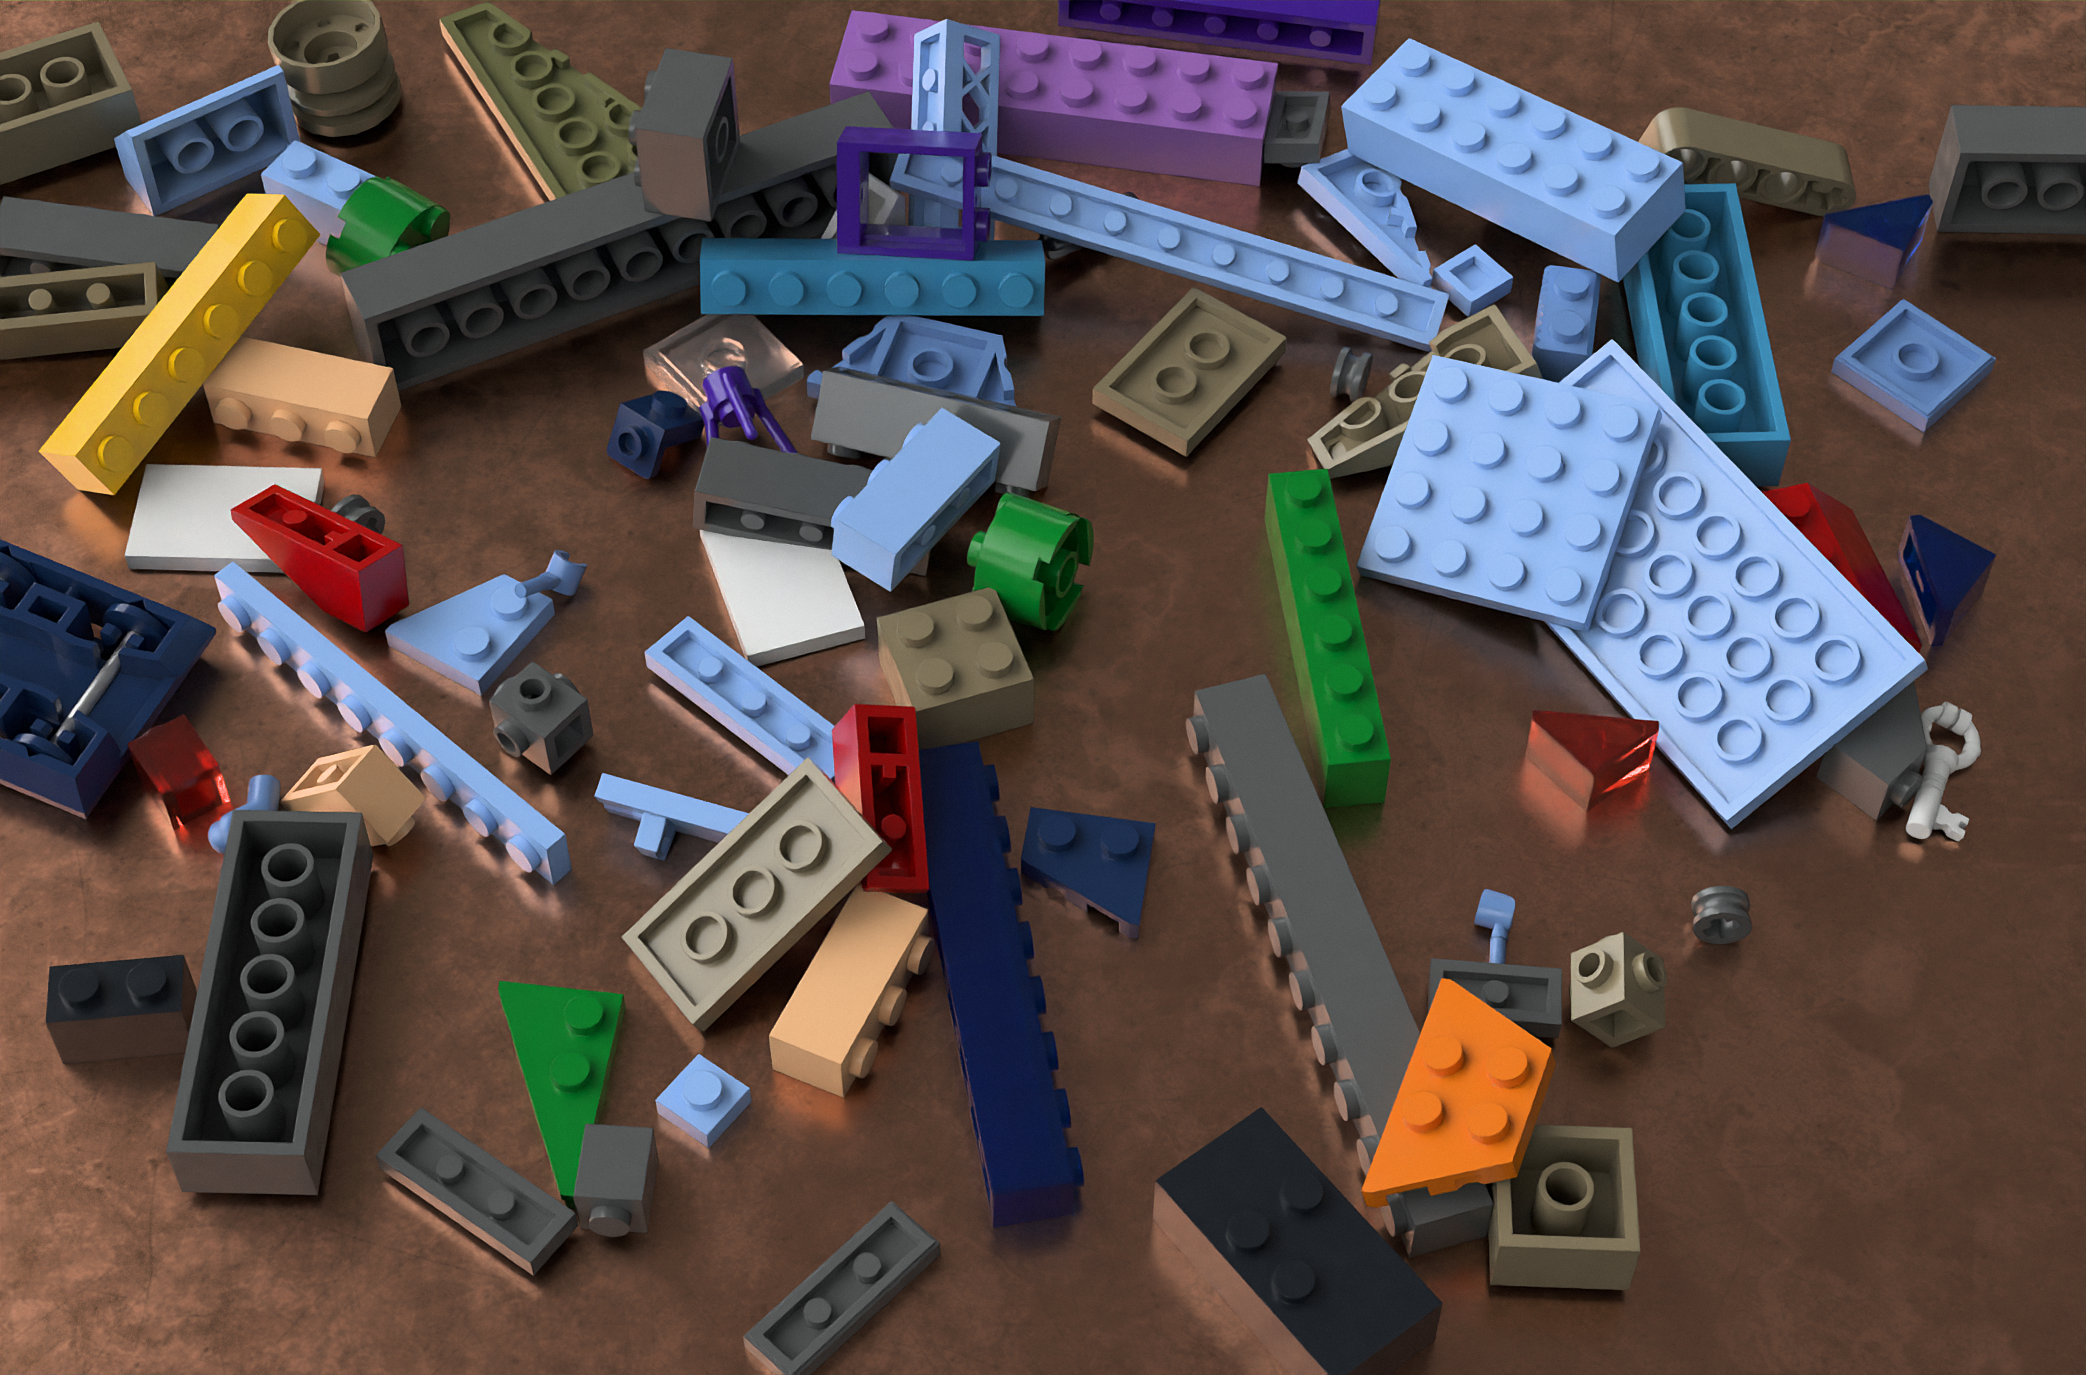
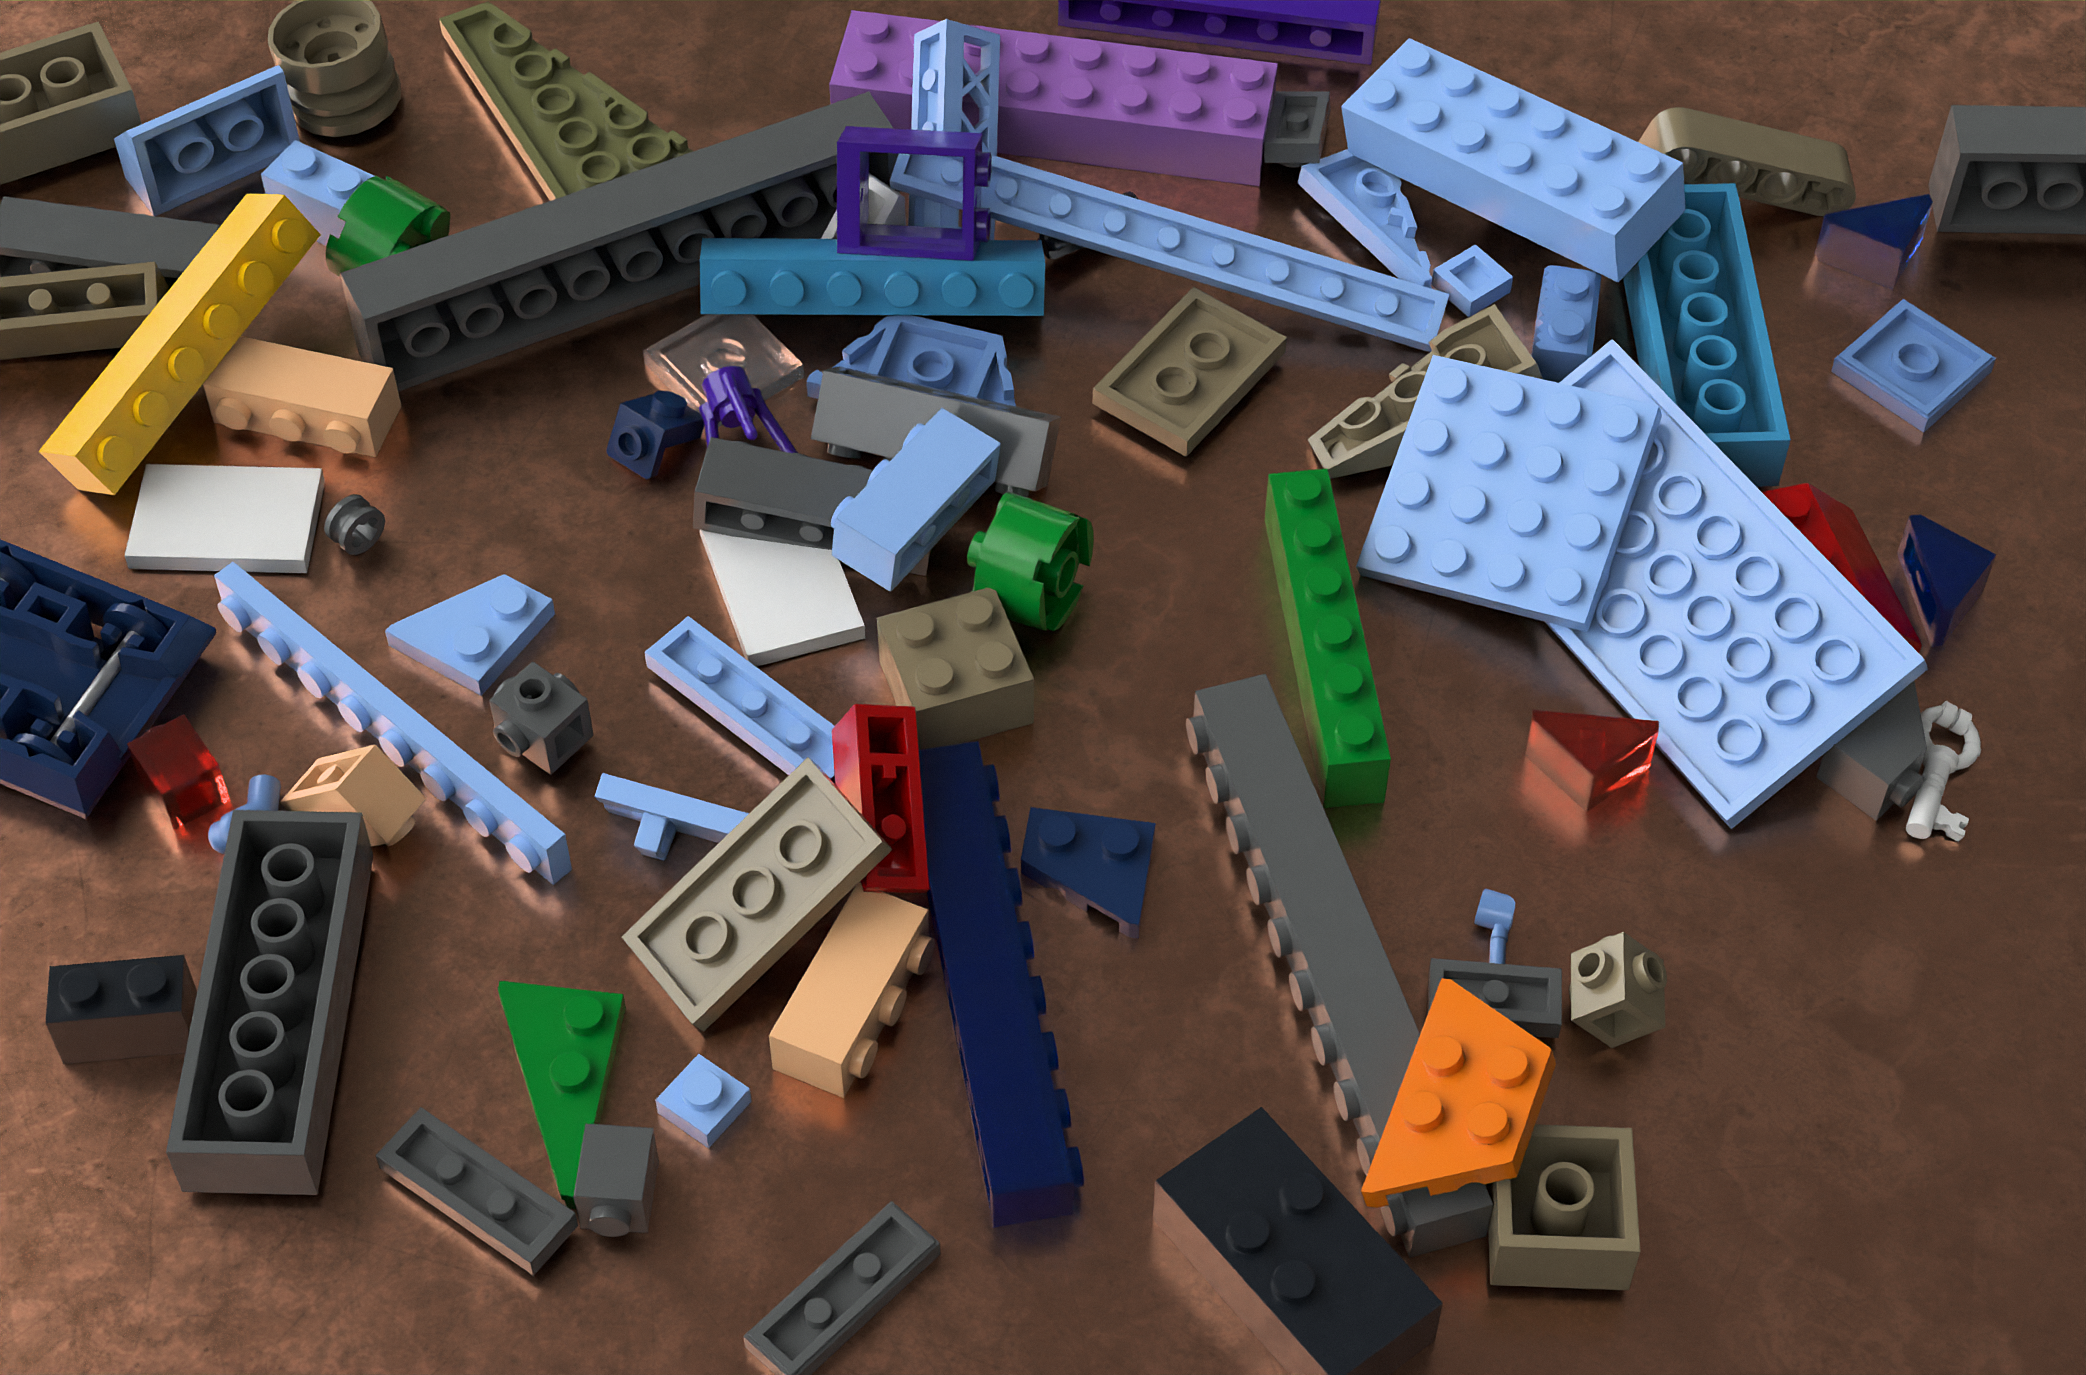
(329, 557): red slope -> none
(559, 576): medium blue hand -> none
(686, 134): dark grey brick -> none
(1351, 374): dark grey bush -> none
(1721, 915): dark grey bush -> none

